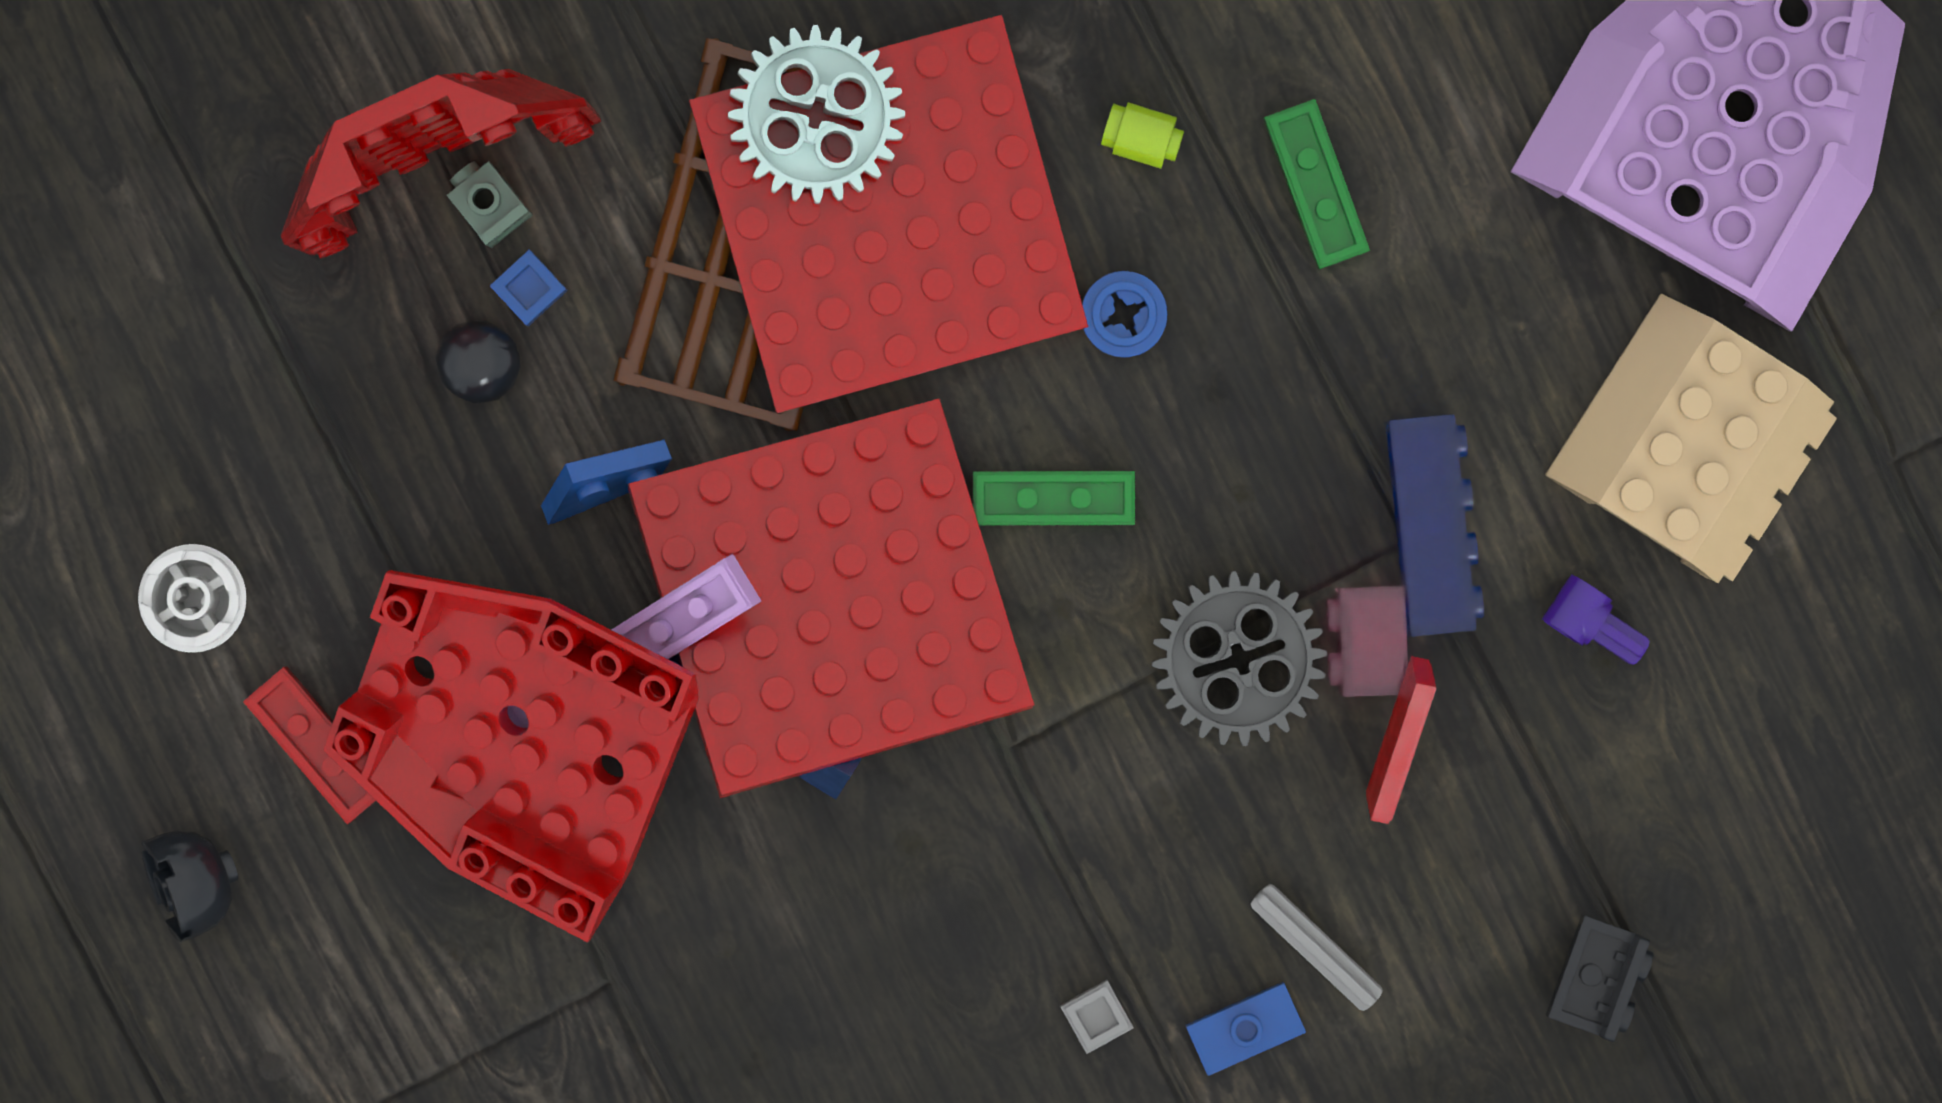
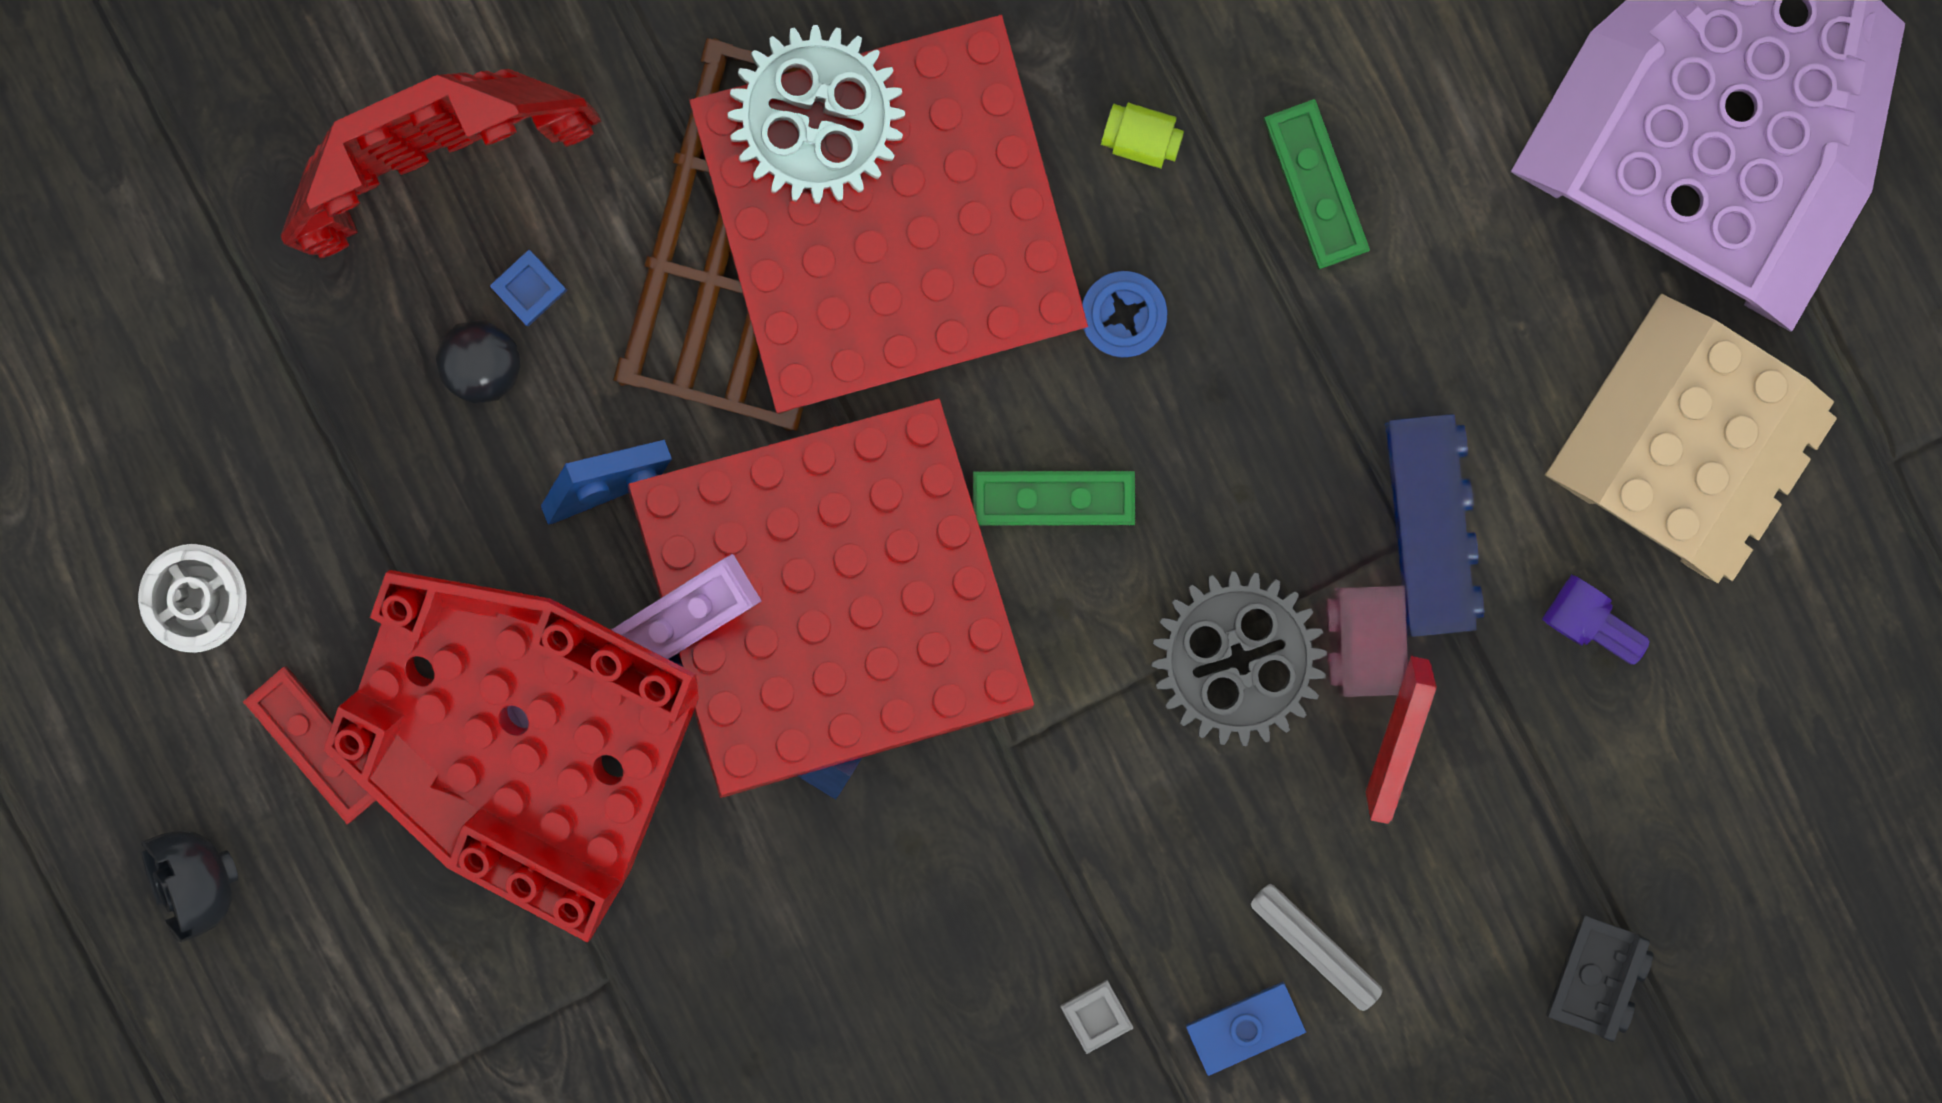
(502, 216): sand green brick -> none

